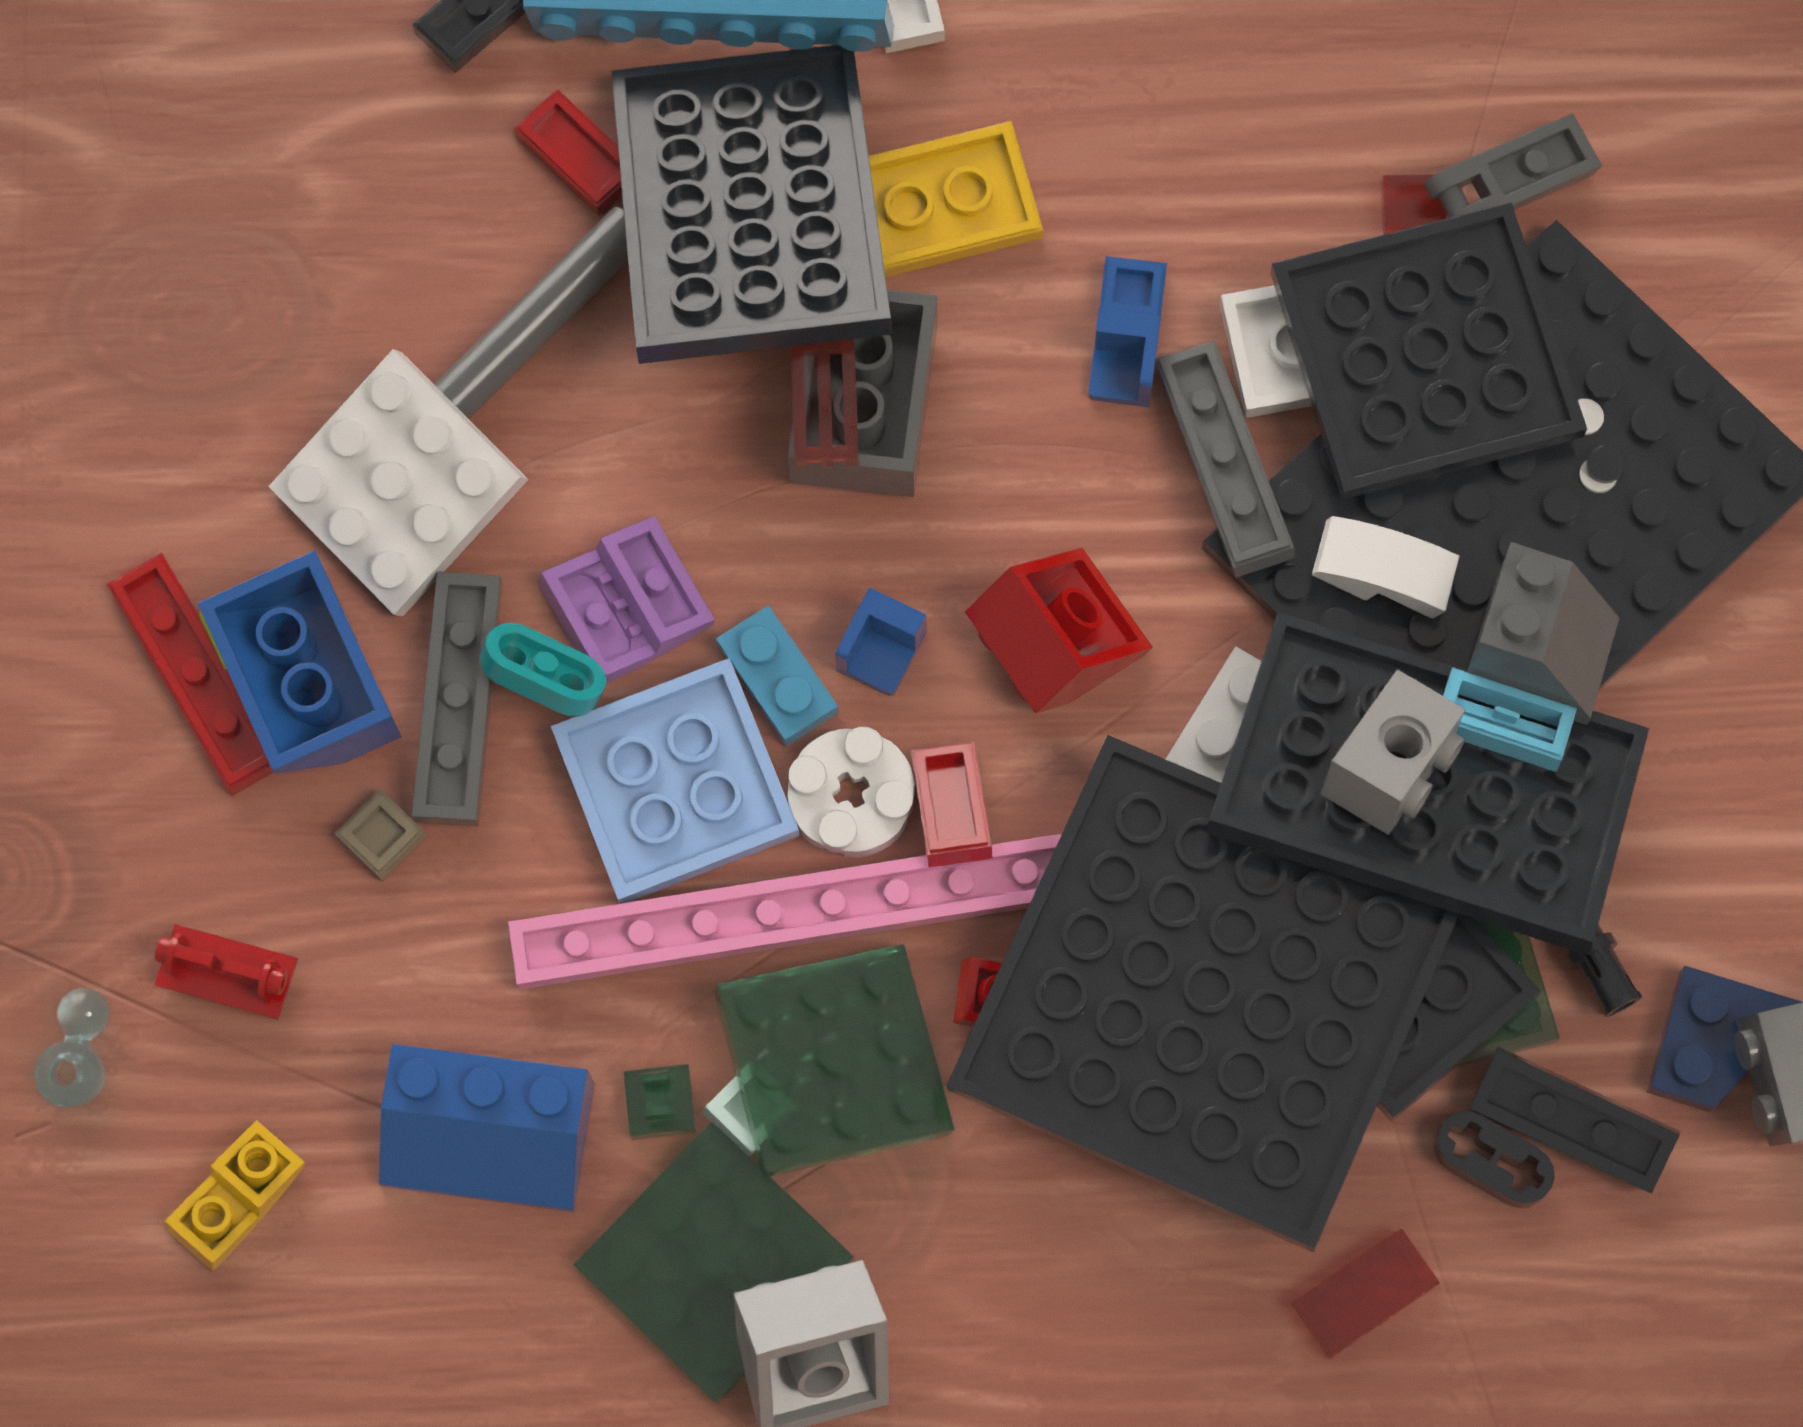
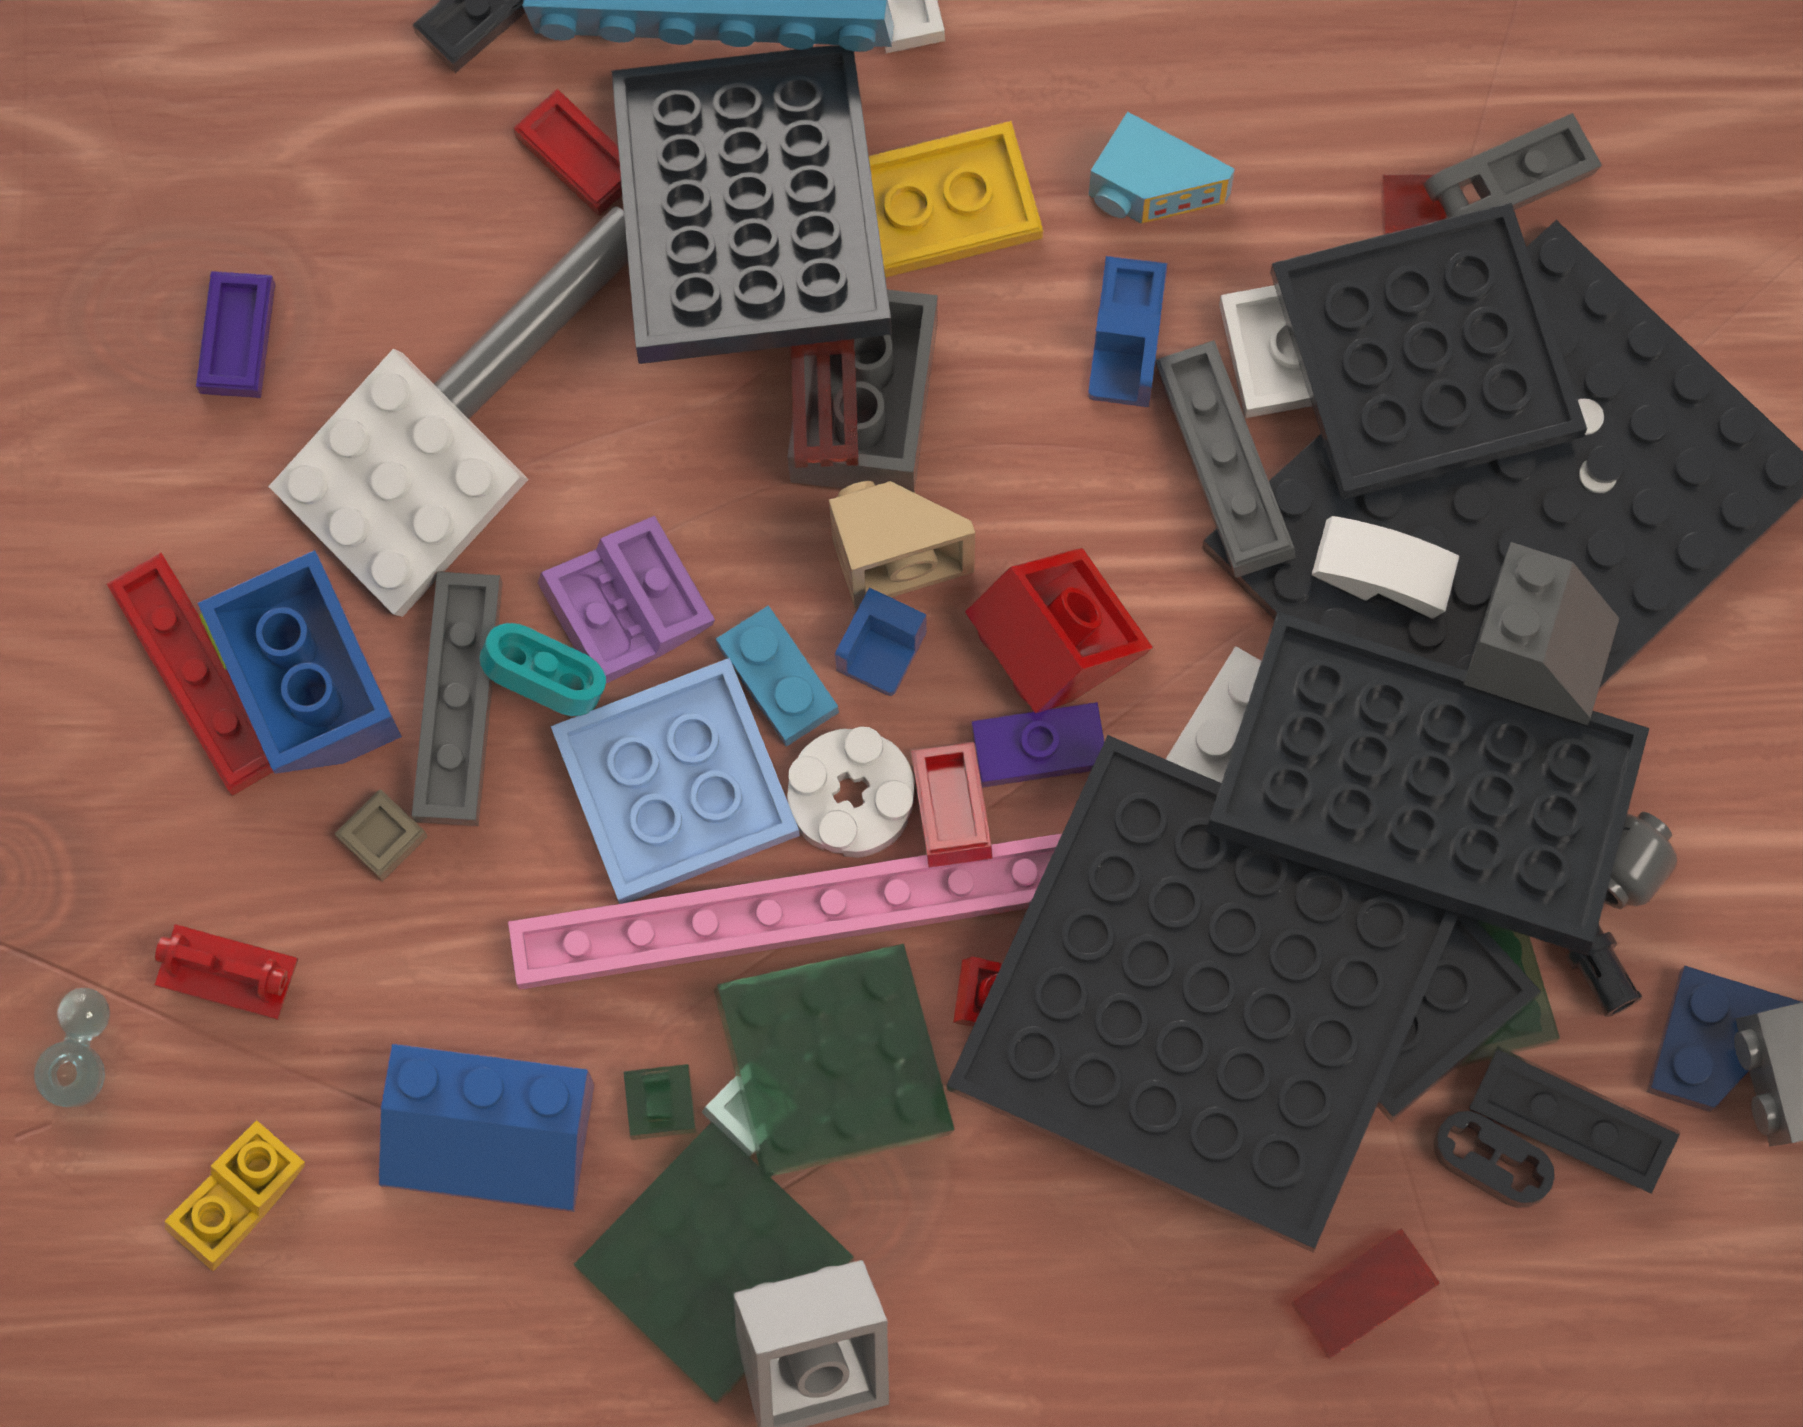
(235, 334): none -> dark purple tile
(897, 540): none -> tan slope
(1037, 744): none -> dark purple plate
(1155, 174): none -> medium azure slope
(1405, 721): light grey brick -> none
(1502, 728): medium azure tile -> none
(1641, 862): none -> dark grey head

